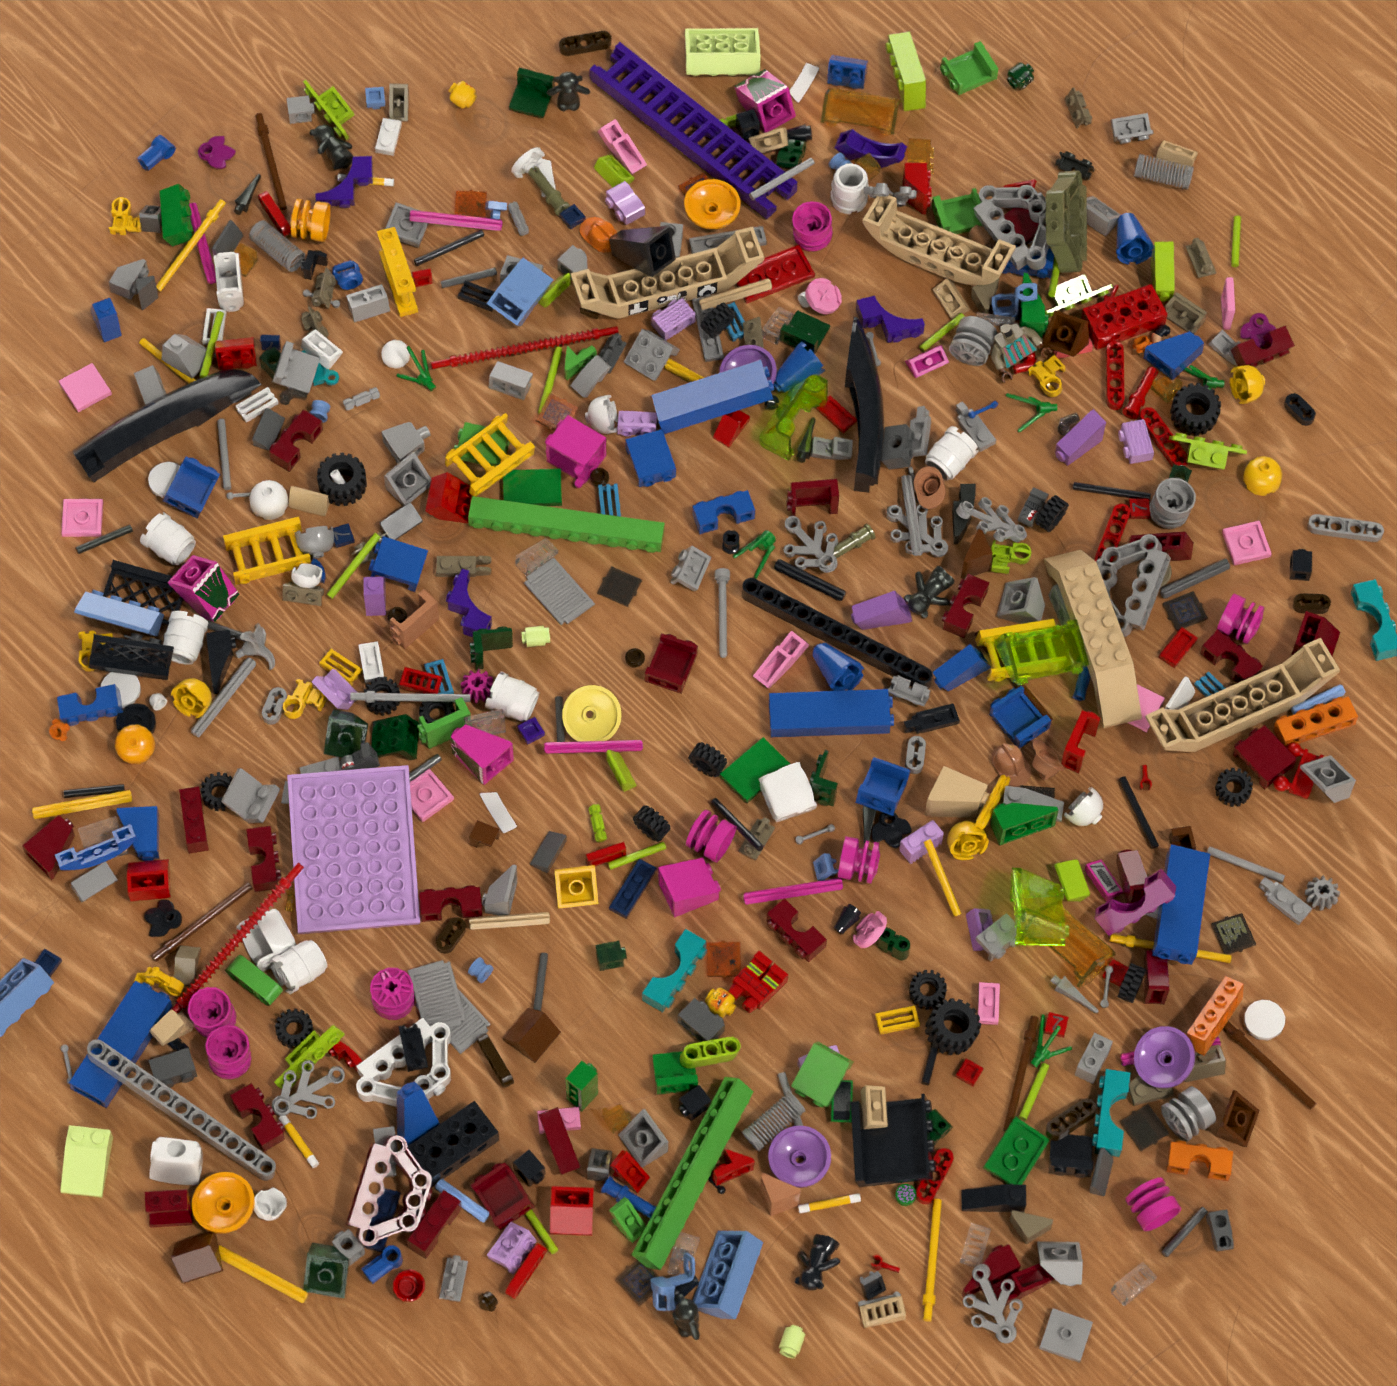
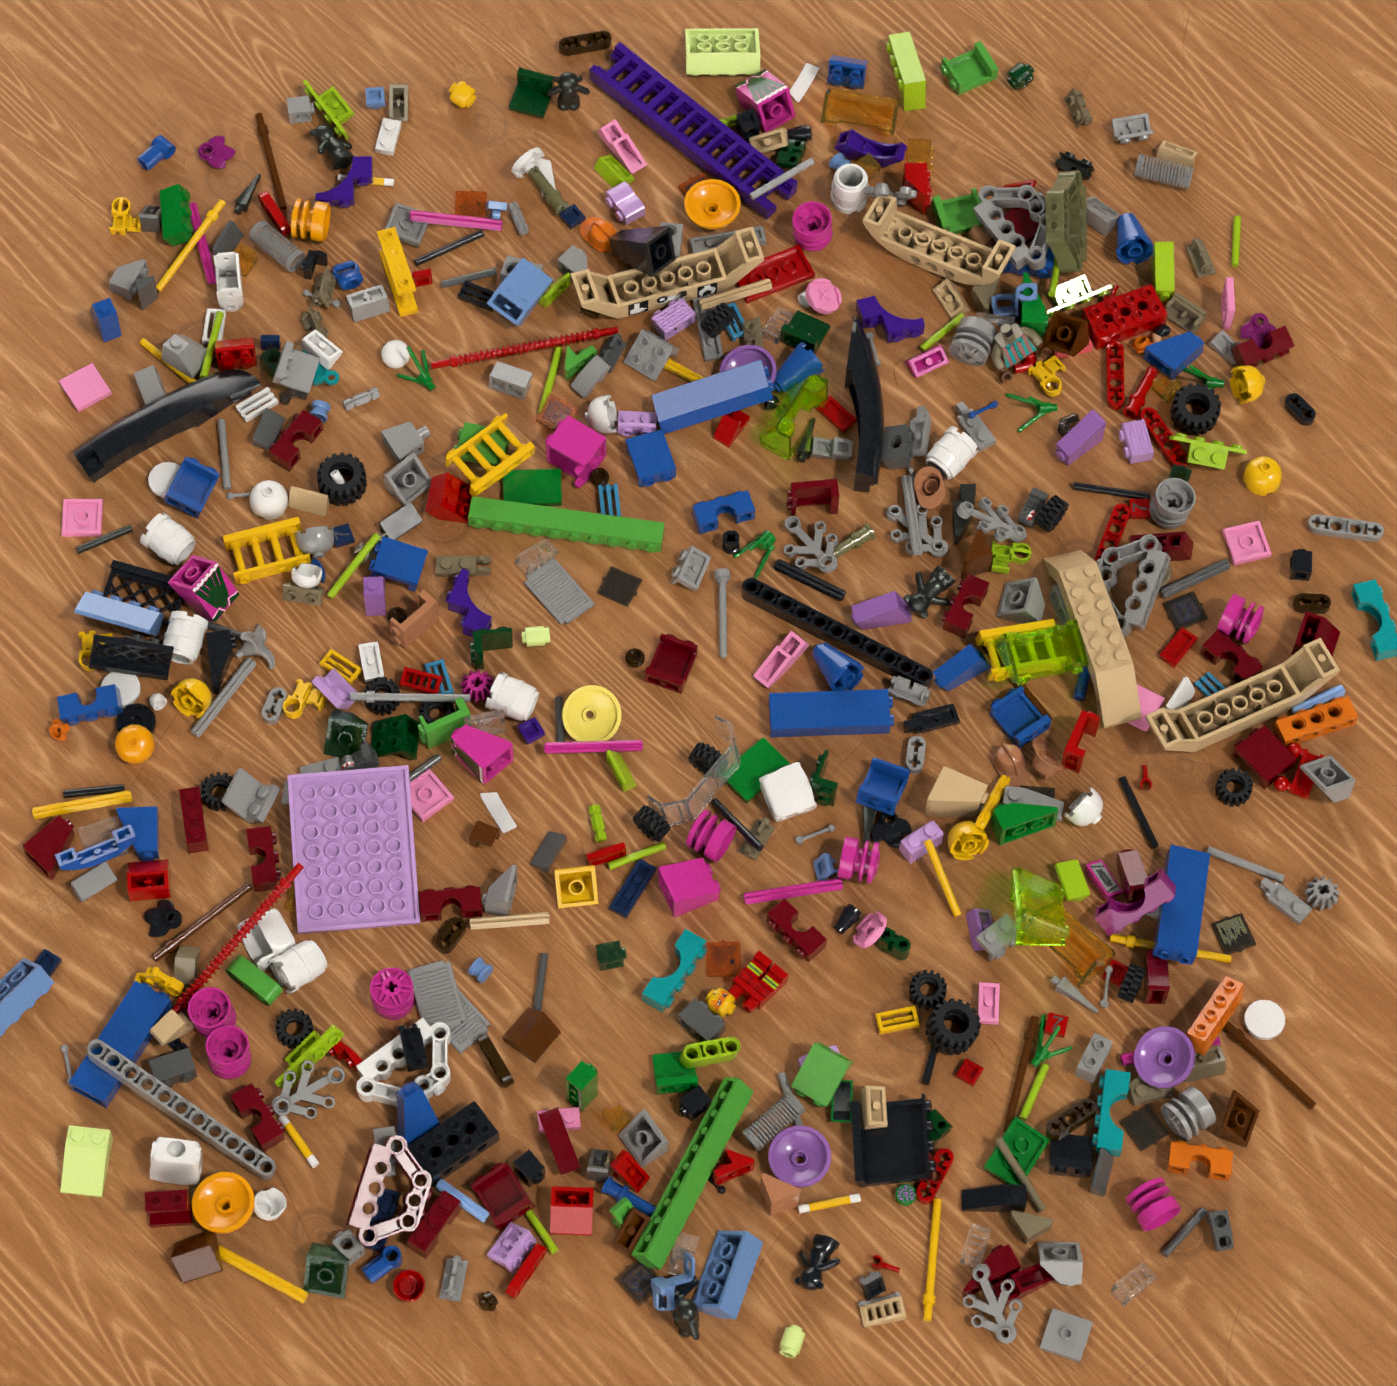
(630, 1230): none -> reddish brown slope
(703, 792): none -> clear windscreen
(1020, 1174): none -> dark tan bar
(1182, 837): reddish brown panel -> none

